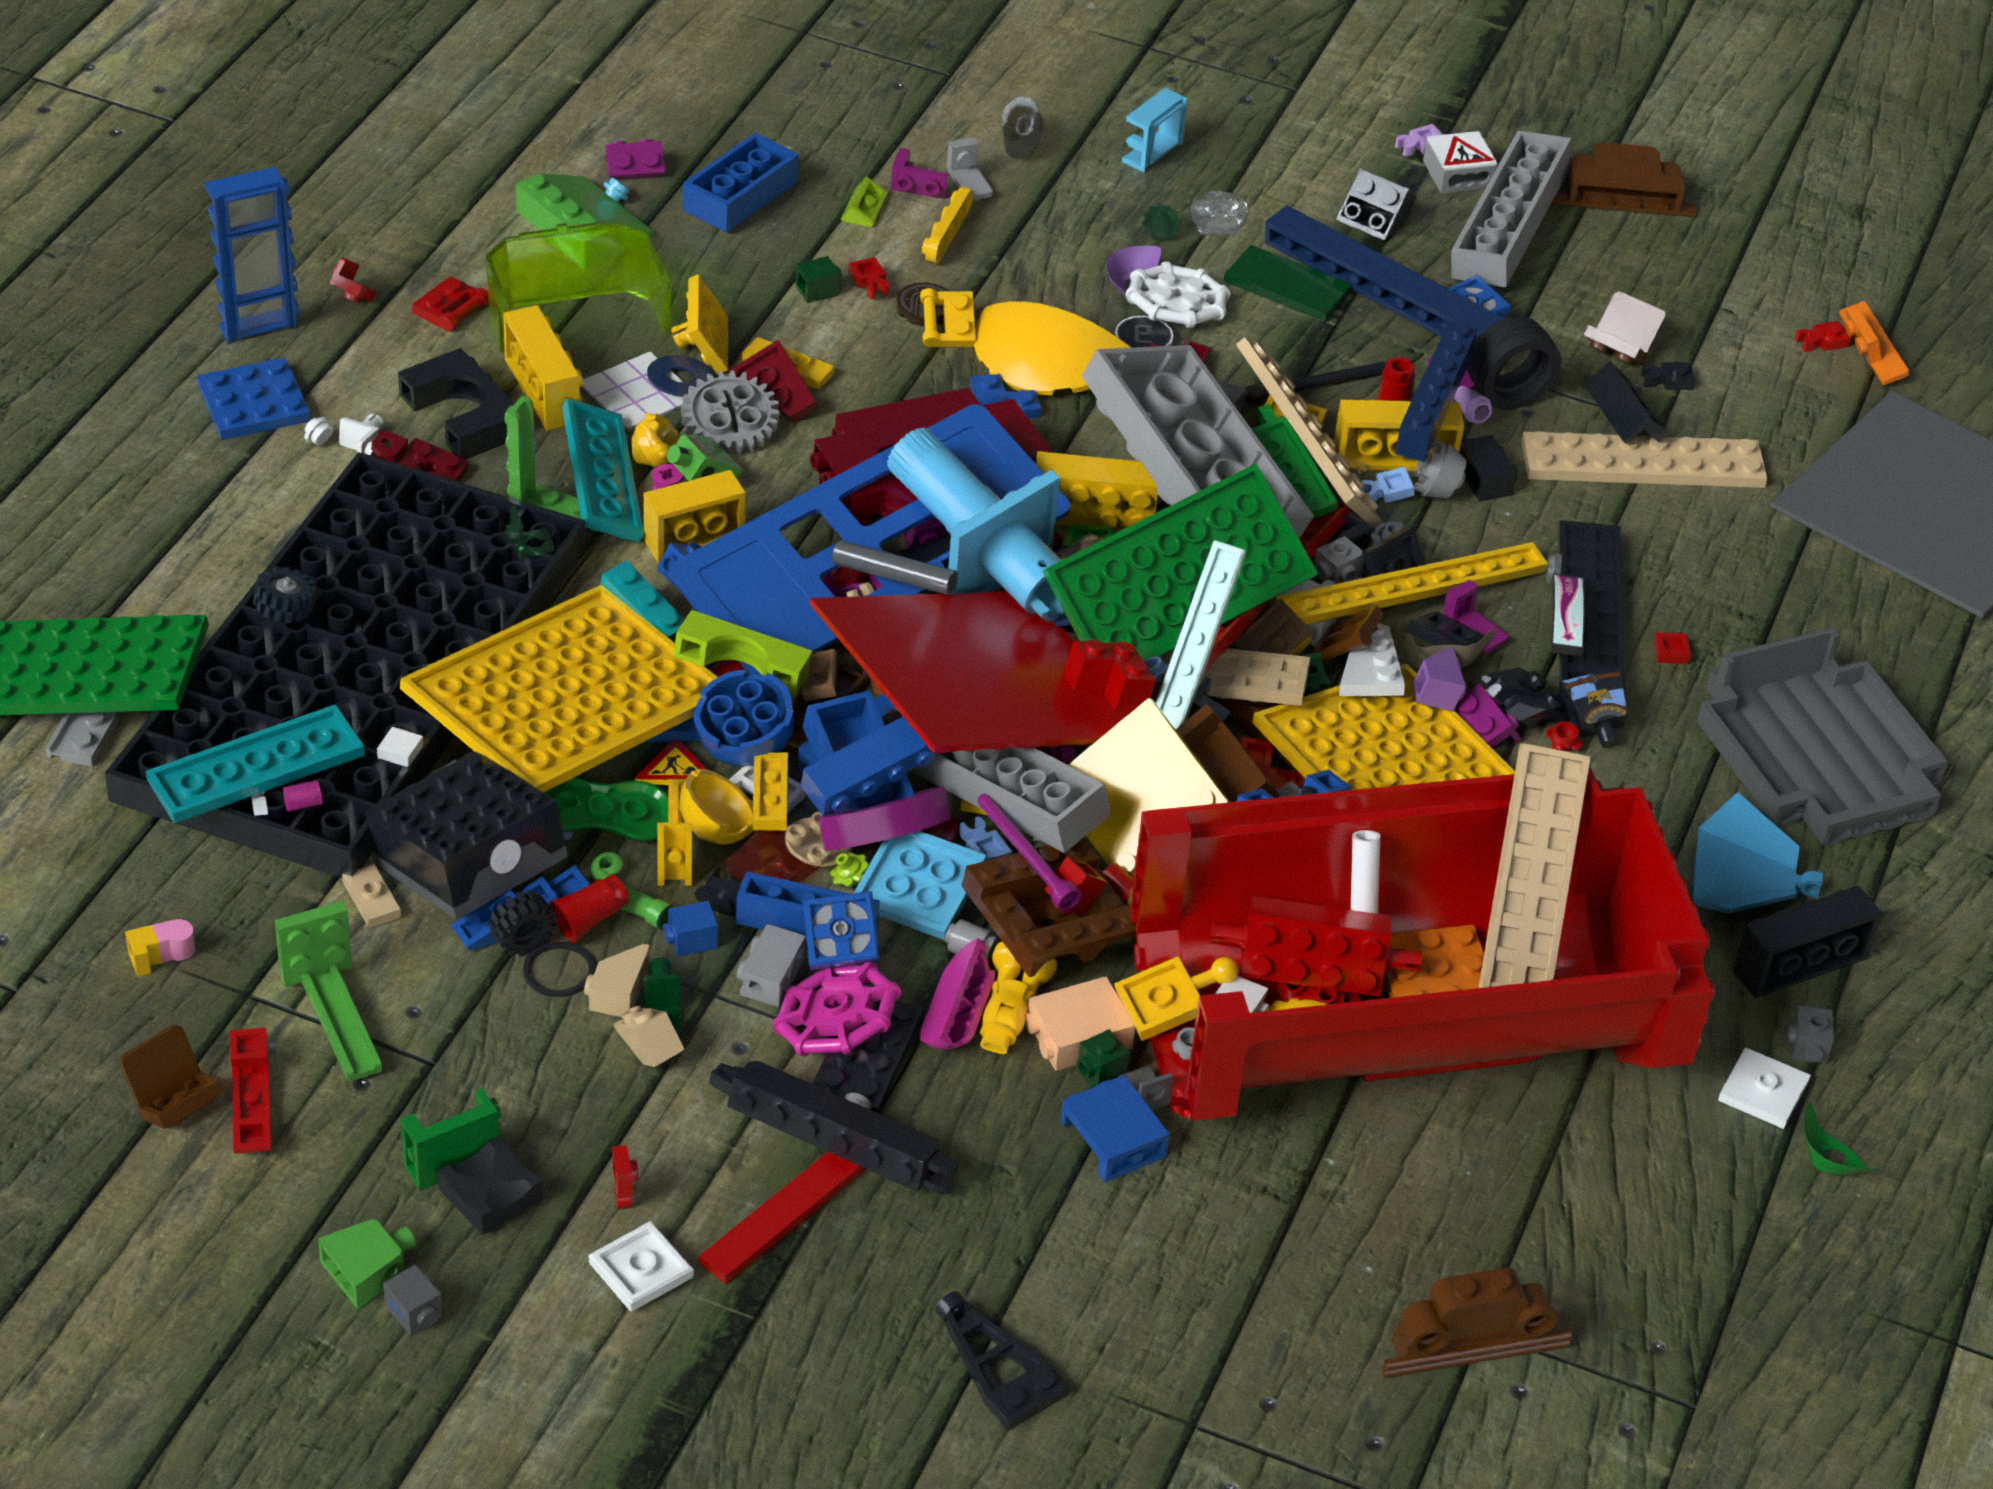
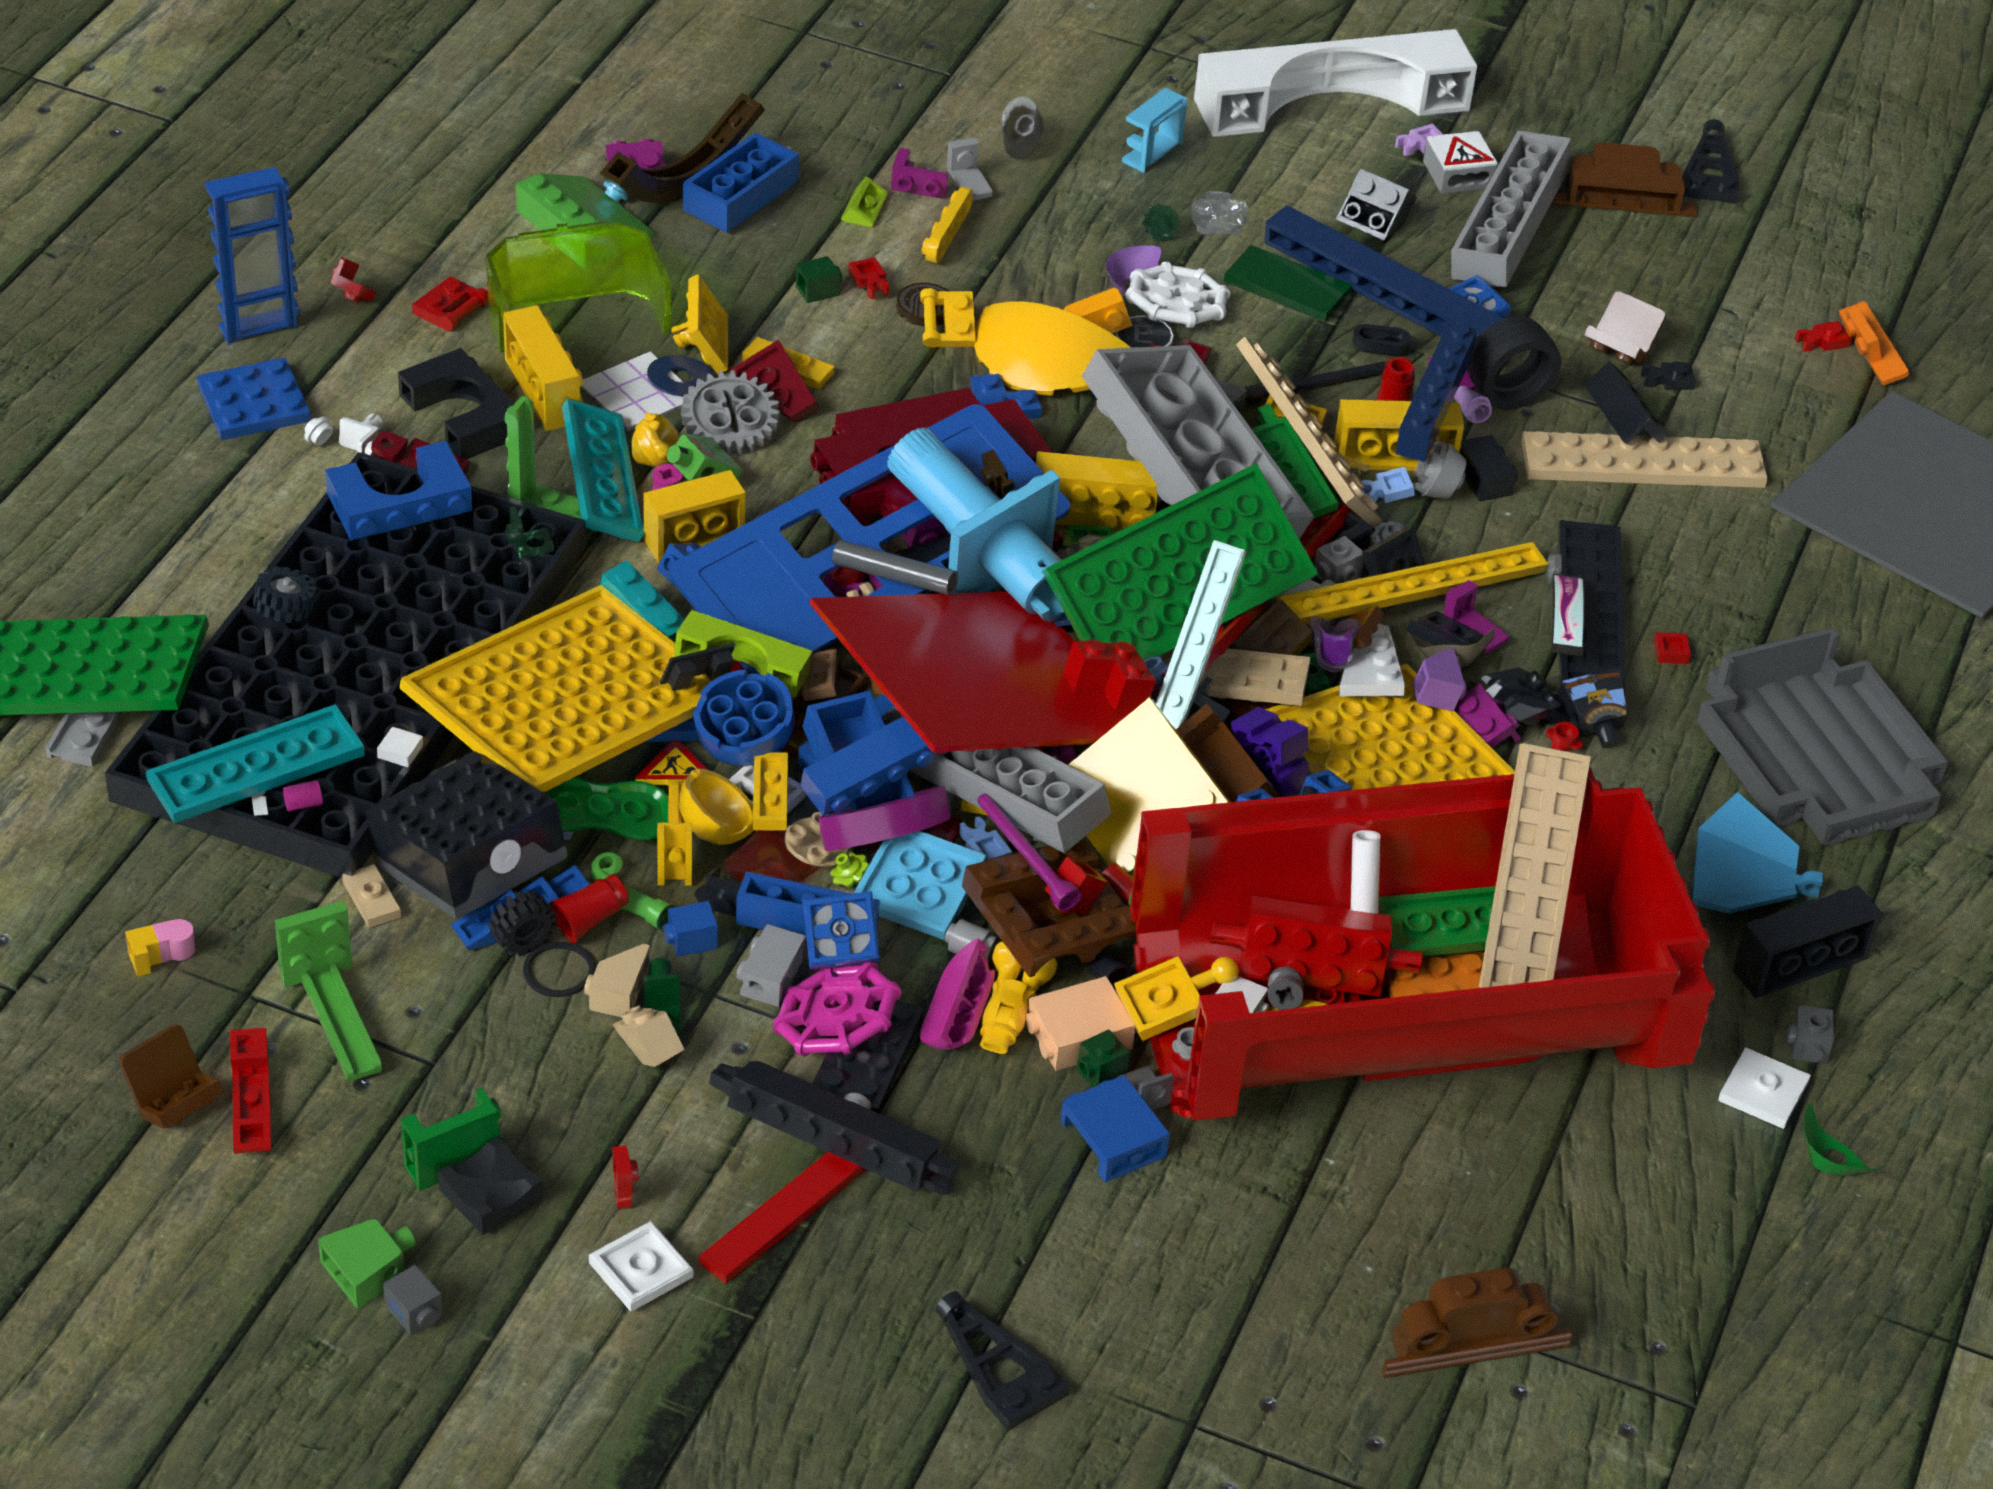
(371, 513): none -> blue arch
(666, 182): none -> dark brown arch
(712, 661): none -> black piece
(996, 475): none -> dark brown plate
(1104, 310): none -> light orange bracket
(1109, 967): none -> black piece
(1275, 748): none -> dark purple brick
(1281, 980): none -> dark grey wheel
(1332, 648): none -> piece
(1381, 339): none -> black plate
(1416, 70): none -> white arch
(1440, 920): none -> green plate
(1709, 186): none -> black plate

